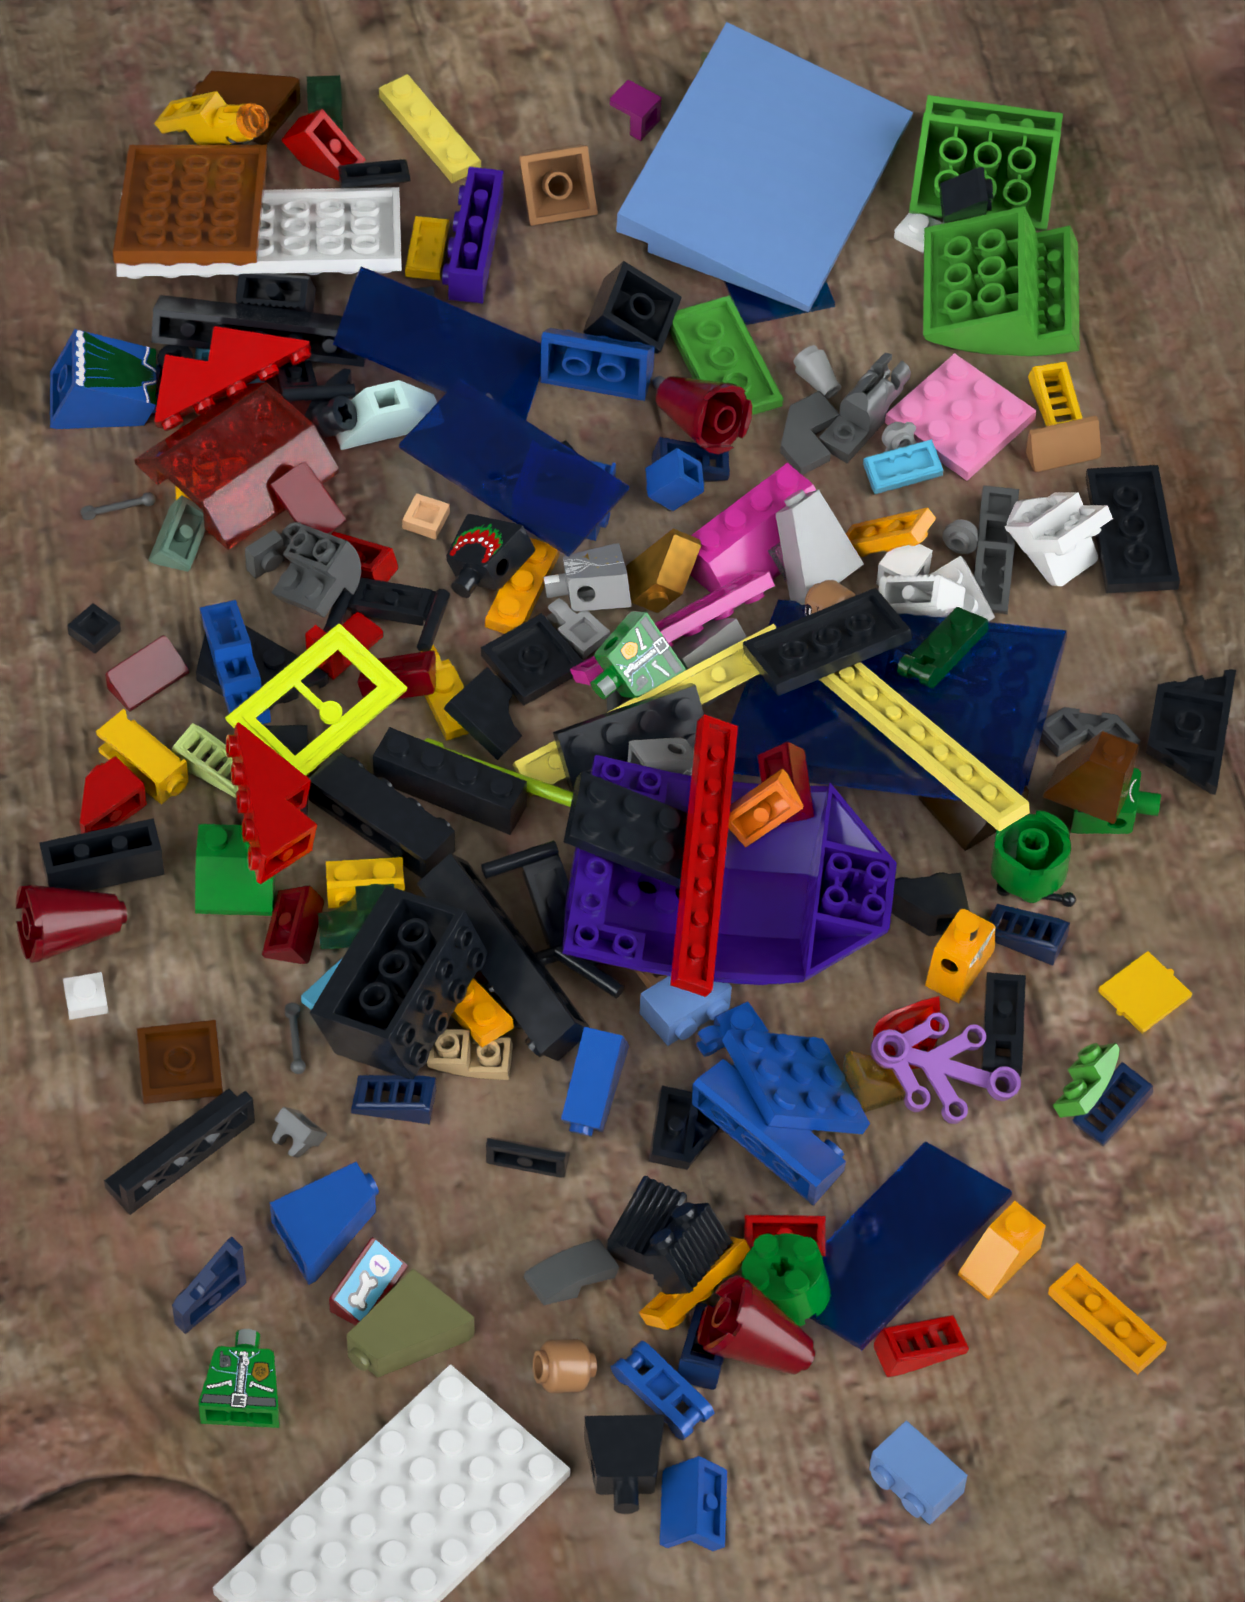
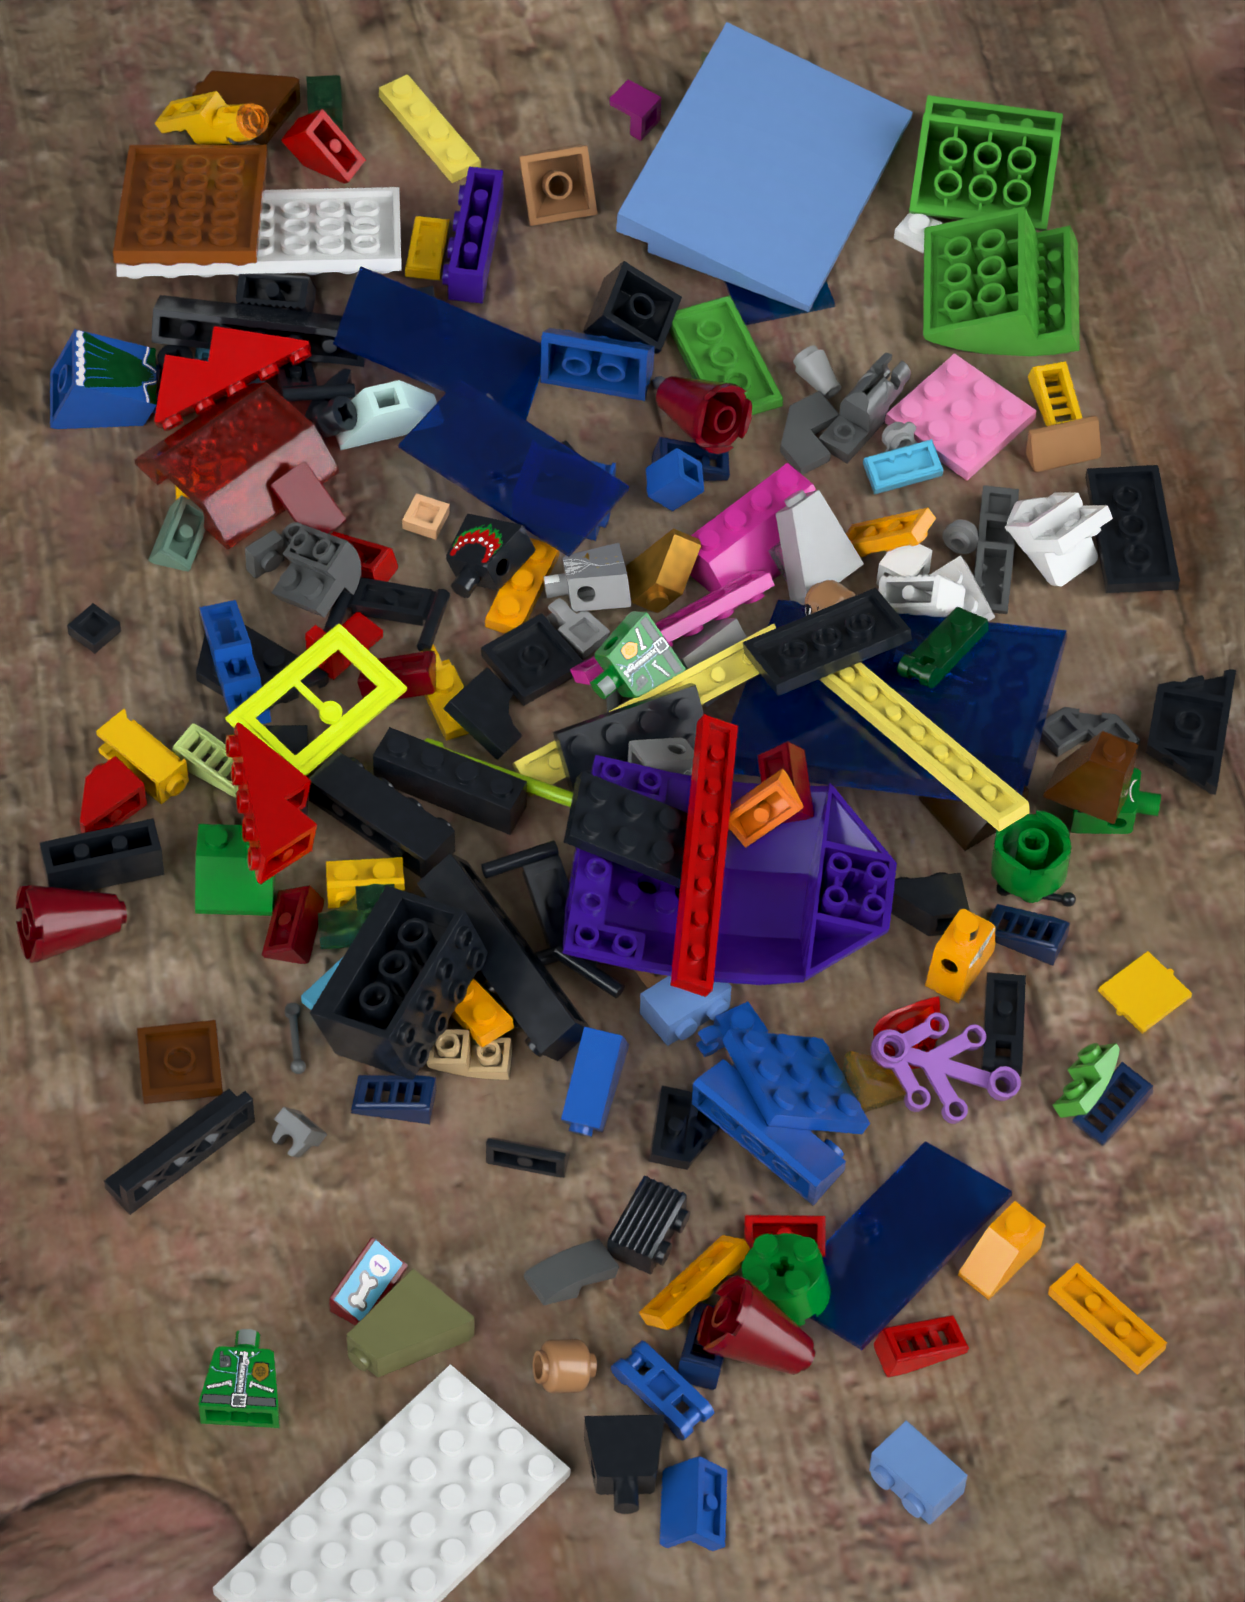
(85, 995): white plate -> none
(89, 512): dark grey hinge -> none
(146, 673): slope -> none
(211, 1287): dark blue wing -> none
(324, 1217): blue slope -> none
(373, 173): black slope -> none
(686, 1248): black brick -> none
(966, 196): black slope -> none

